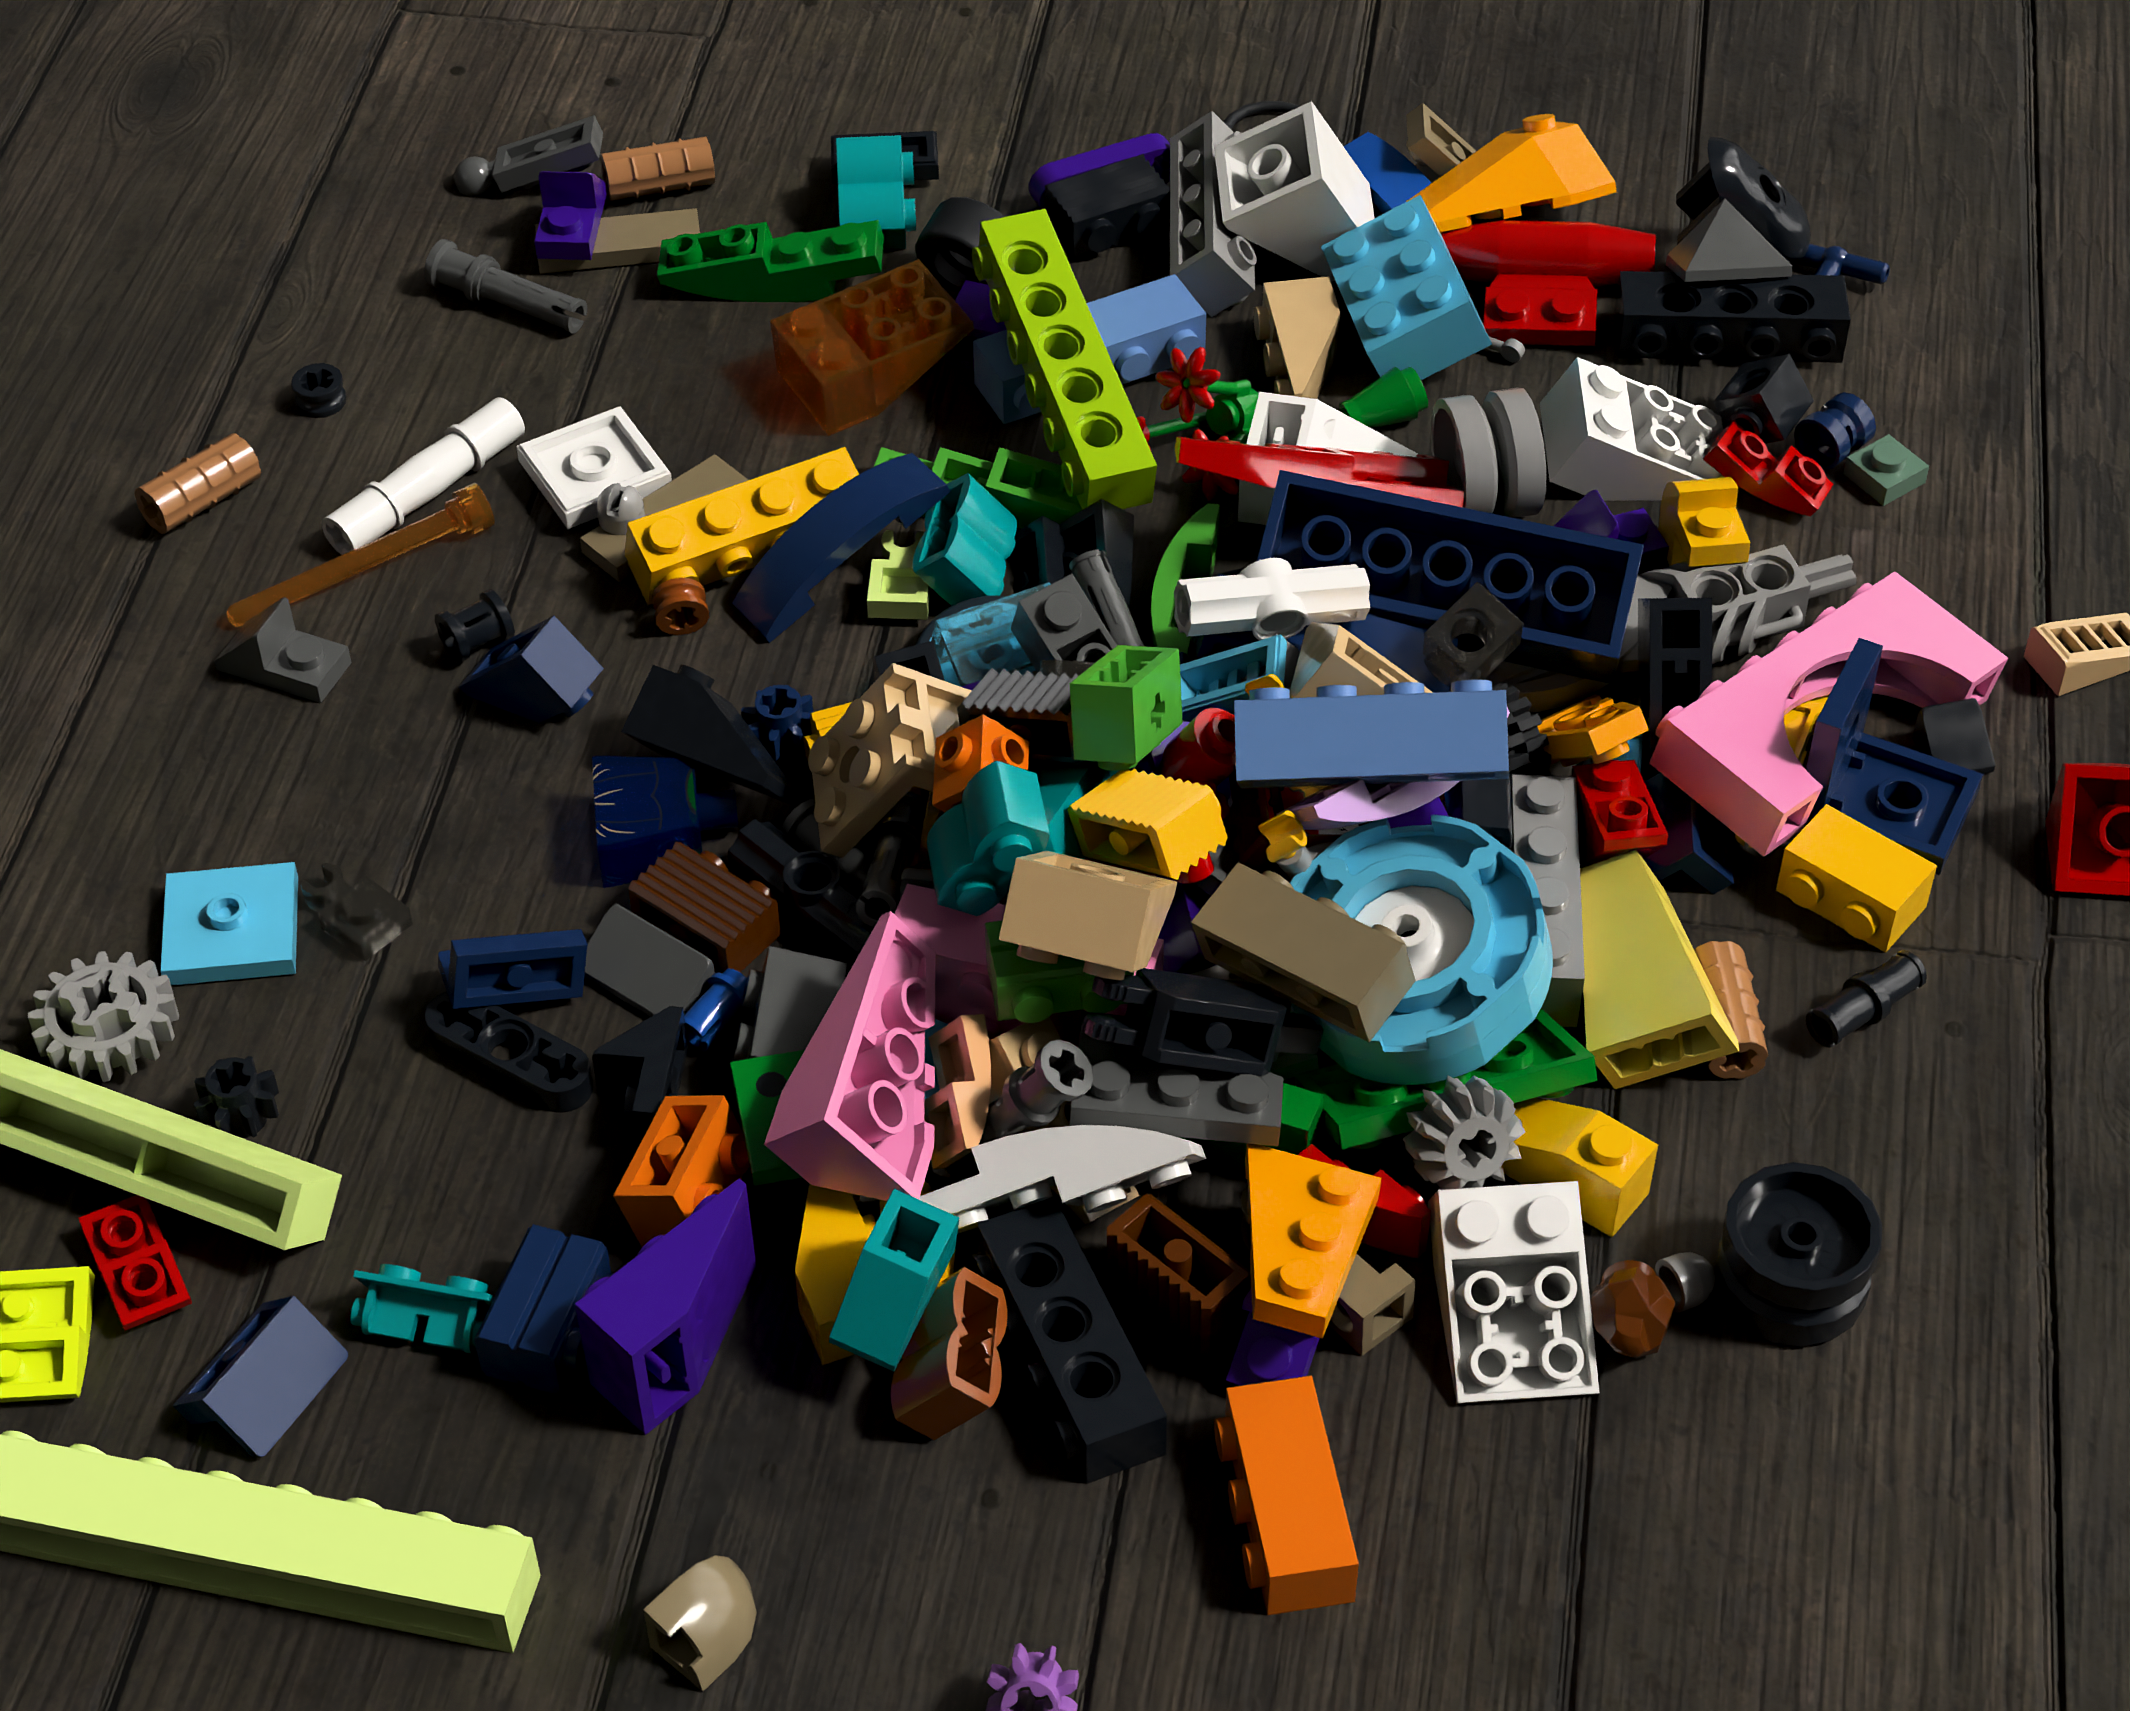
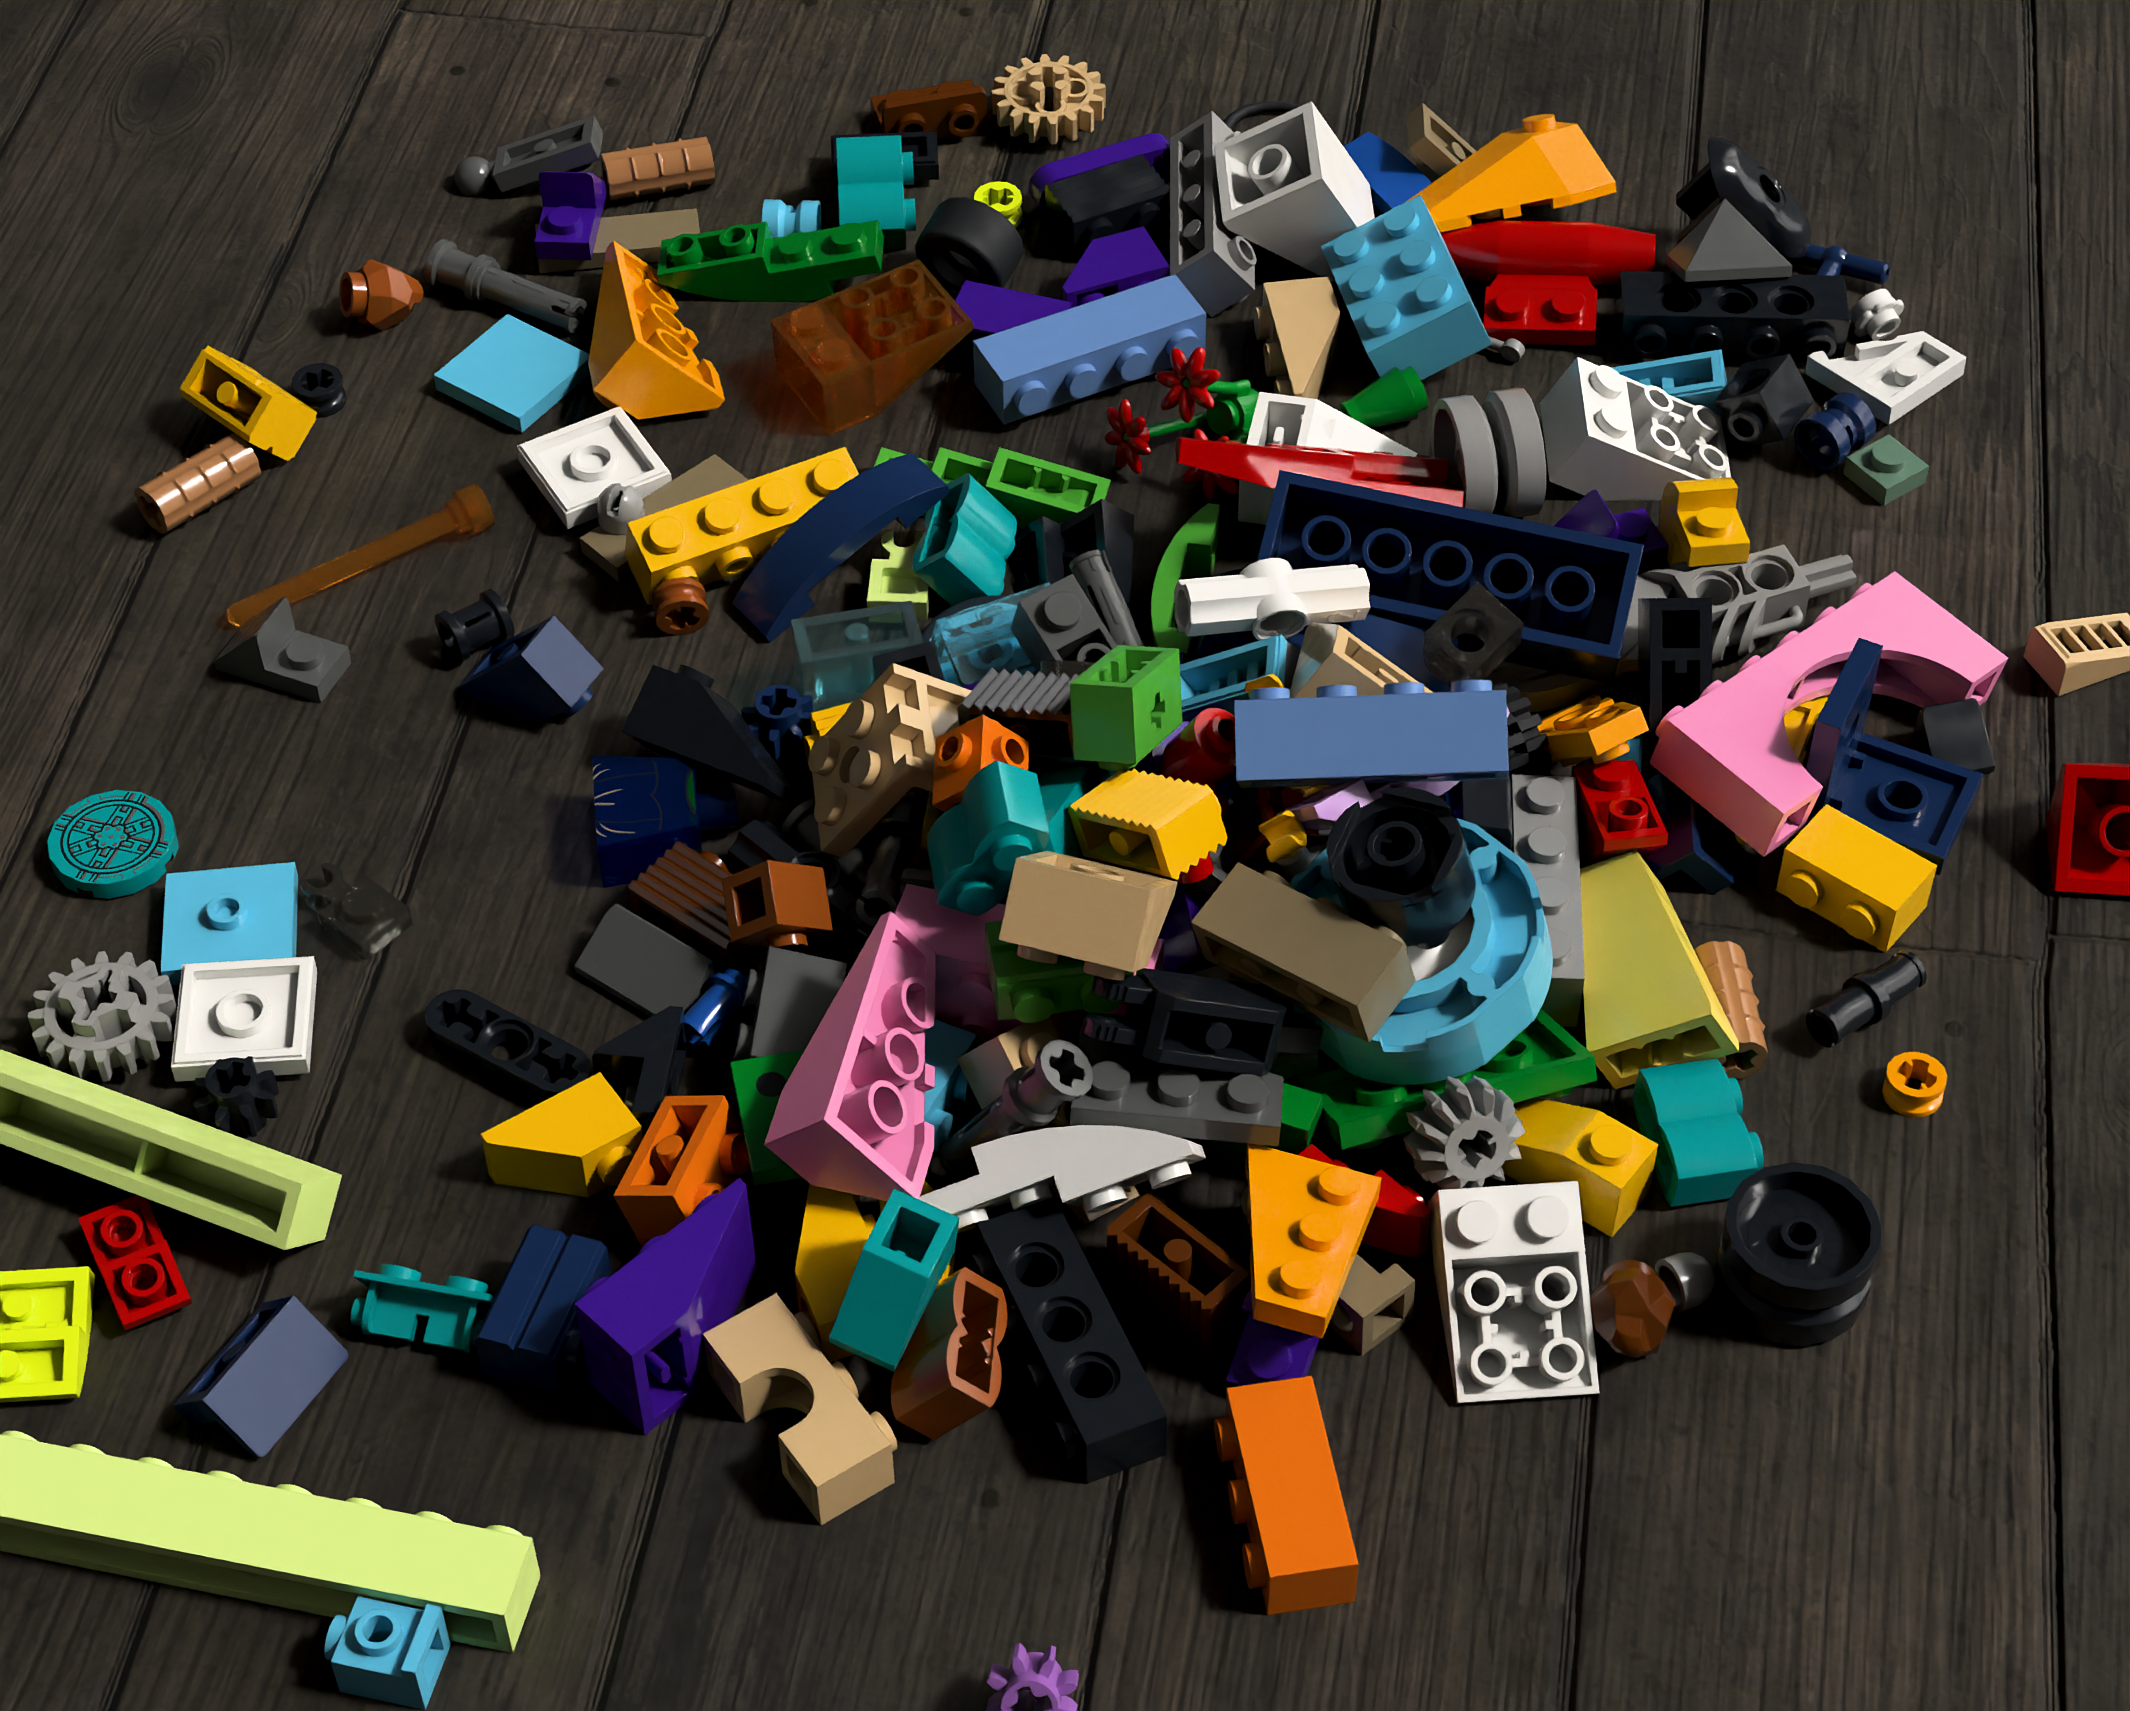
(112, 843): none -> teal tile
(245, 1011): none -> white plate
(248, 403): none -> yellow brick
(378, 295): none -> dark orange rock
(388, 1651): none -> medium azure brick
(423, 476): white piece -> none
(513, 373): none -> medium azure tile
(514, 968): dark blue panel -> none
(566, 1143): none -> yellow slope
(641, 350): none -> light orange wedge
(703, 1620): dark tan brick -> none
(774, 1361): none -> tan arch
(777, 905): none -> dark orange brick
(784, 220): none -> medium azure wheel
(837, 649): none -> clear light blue brick
(950, 109): none -> reddish brown bracket
(964, 1083): light nougat slope -> none
(1003, 198): none -> neon yellow bush
(1021, 99): none -> tan gear
(1064, 362): lime brick -> none
(1114, 266): none -> dark purple slope
(1403, 865): none -> black brick
(1690, 377): none -> medium azure slope
(1698, 1130): none -> teal brick
(1786, 482): red slope -> none
(1876, 314): none -> white plate
(1891, 373): none -> white wing
(1911, 1101): none -> light orange bush

